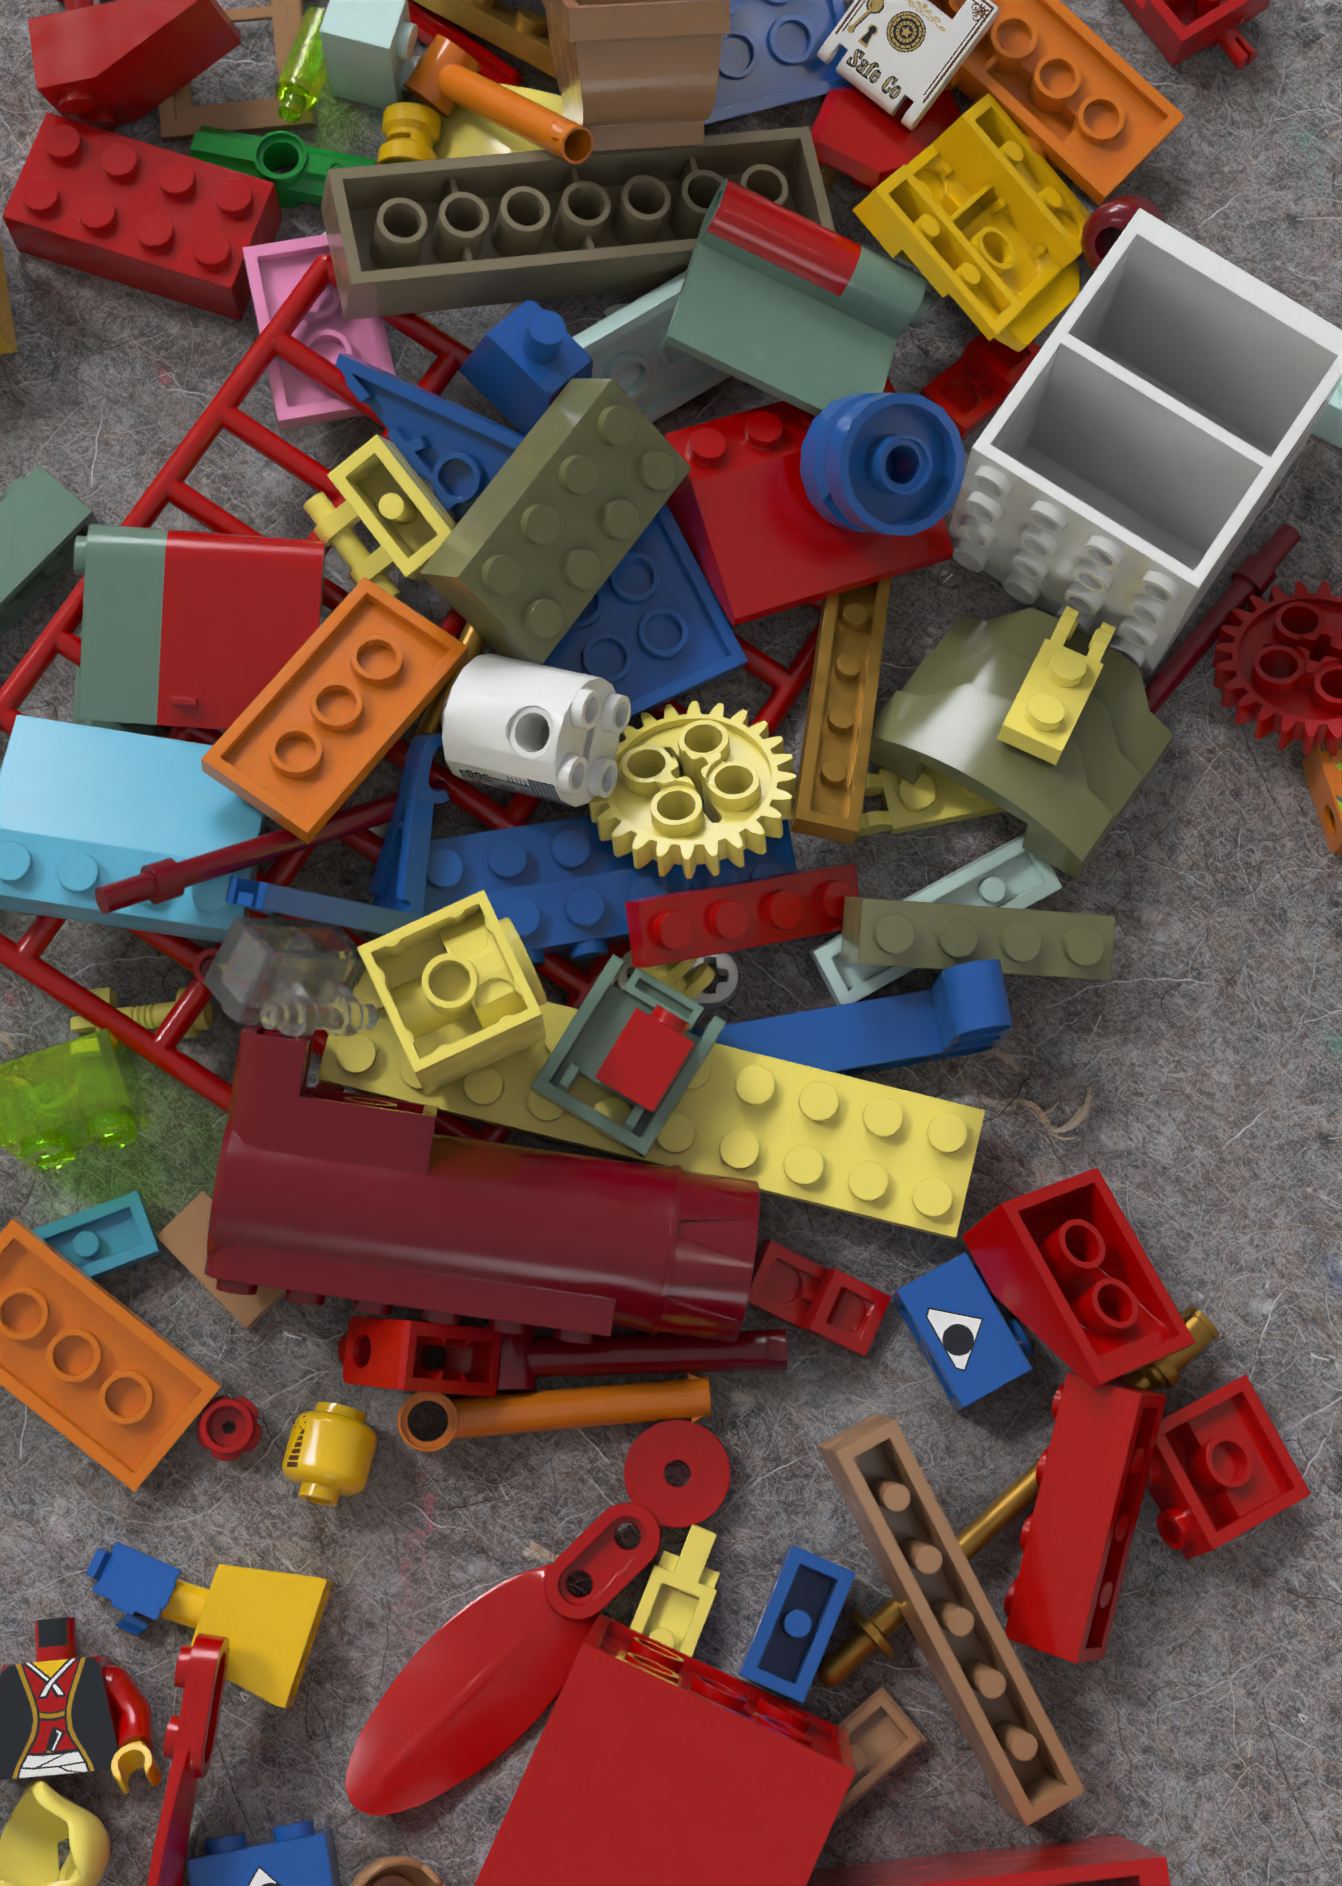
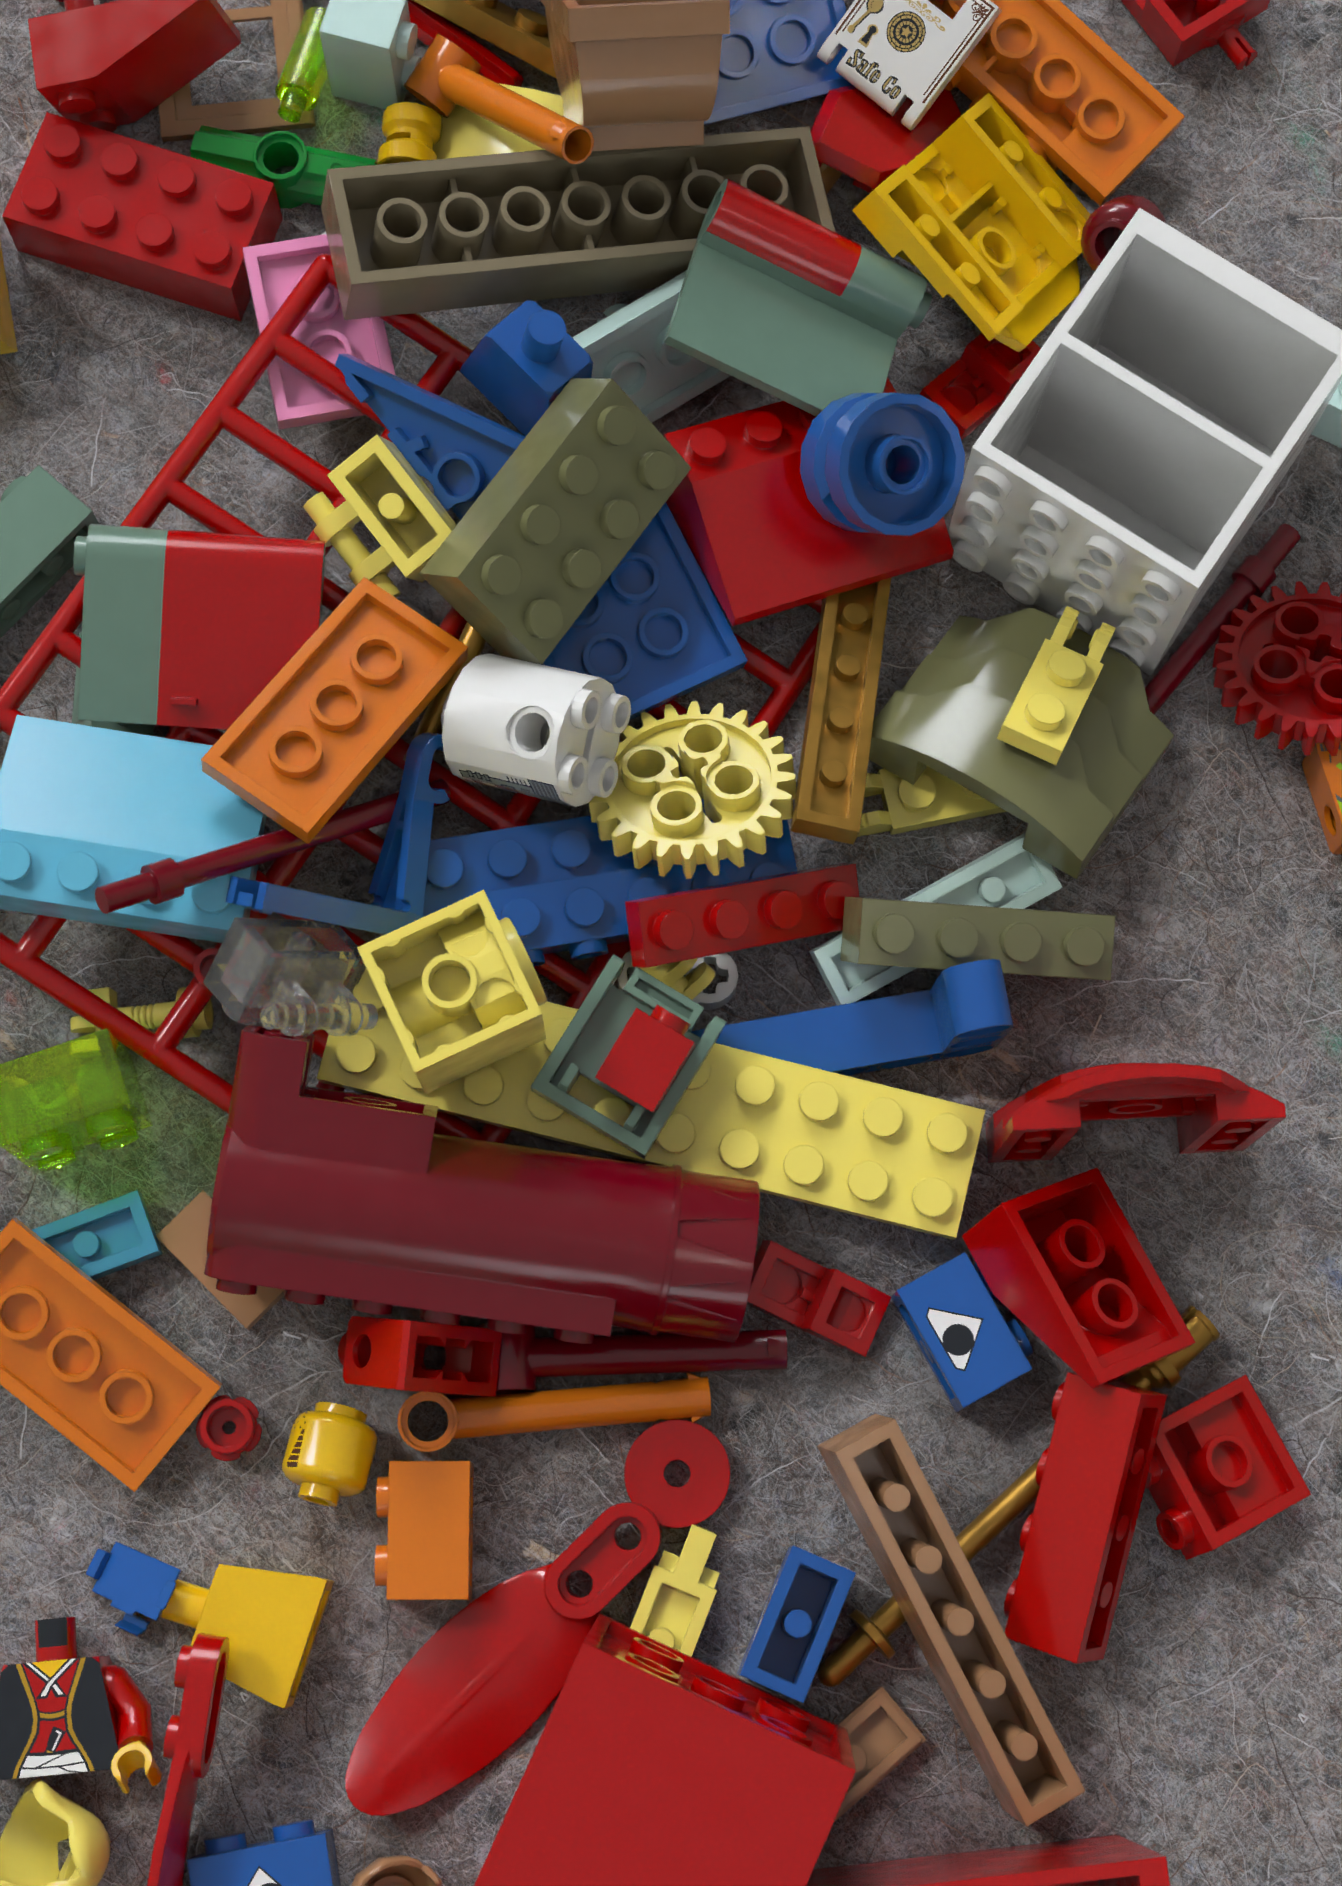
(427, 1530): none -> orange brick
(1209, 1105): none -> red slope

